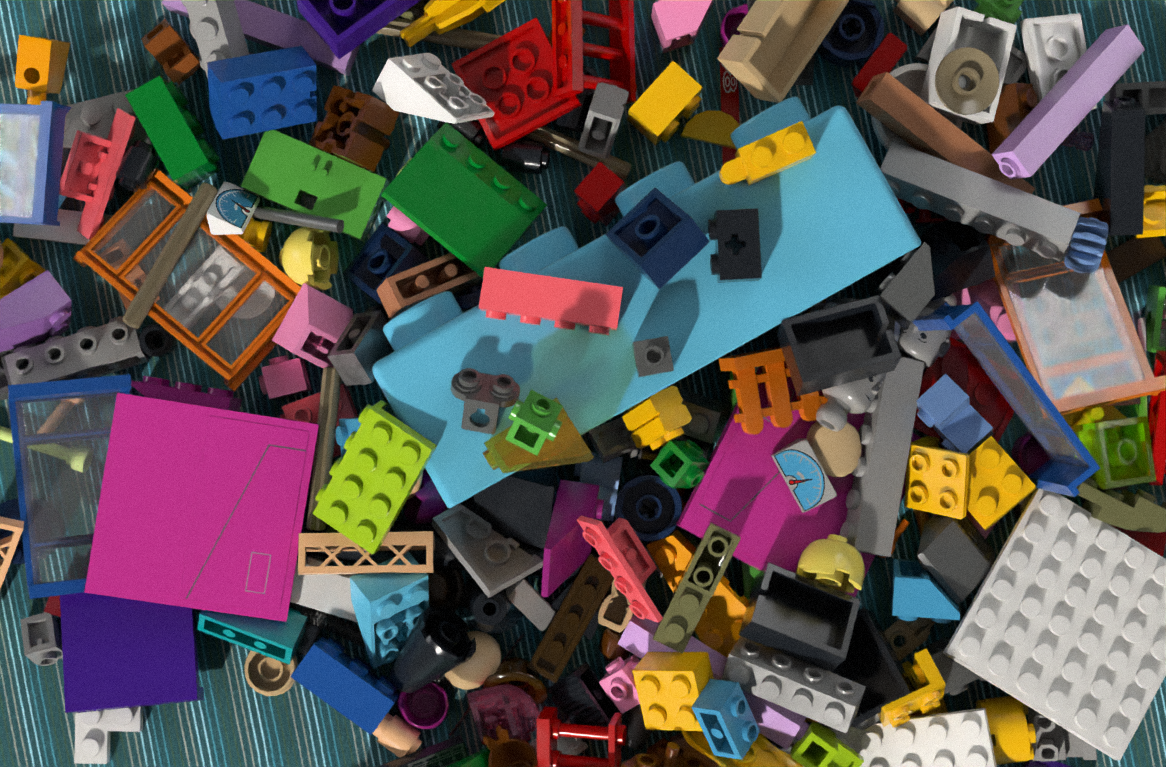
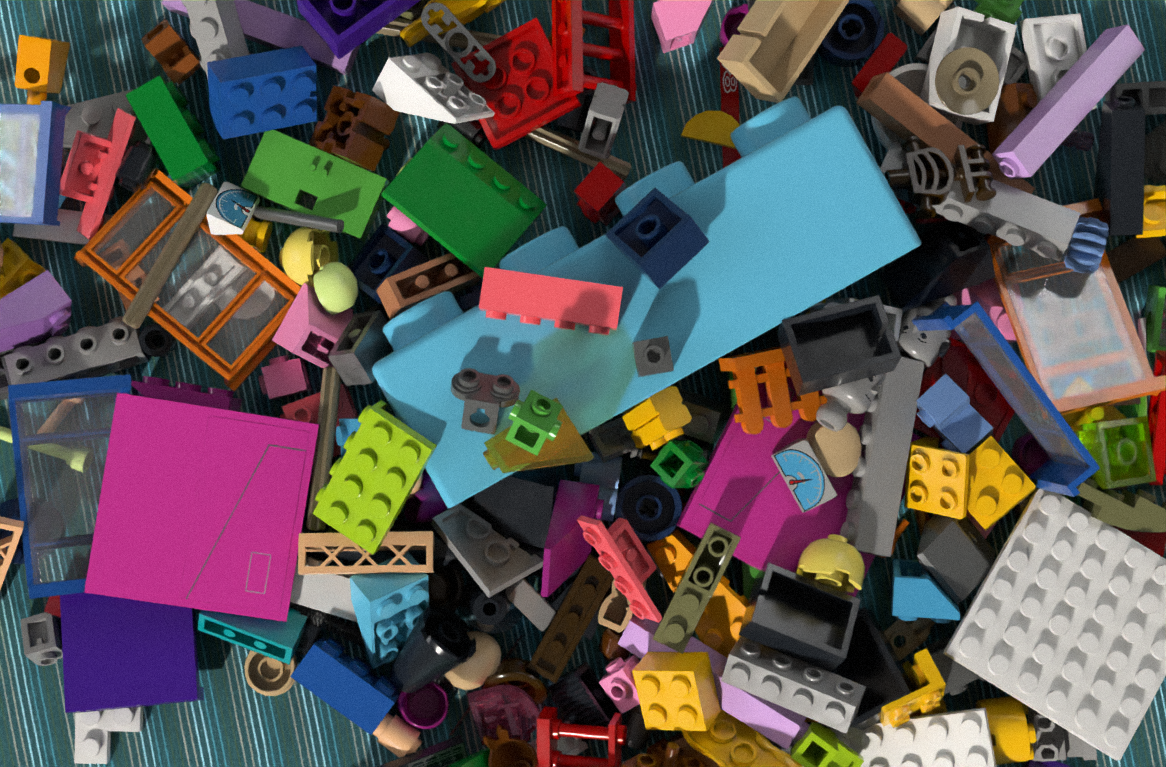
(335, 287): none -> yellowish green hair
(447, 18): none -> dark grey beam
(526, 156): black brick -> none
(664, 103): yellow brick -> none
(726, 719): dark azure brick -> none
(745, 227): black brick -> none
(769, 156): yellow brick -> none
(911, 289): dark grey slope -> none
(932, 167): none -> dark brown piece

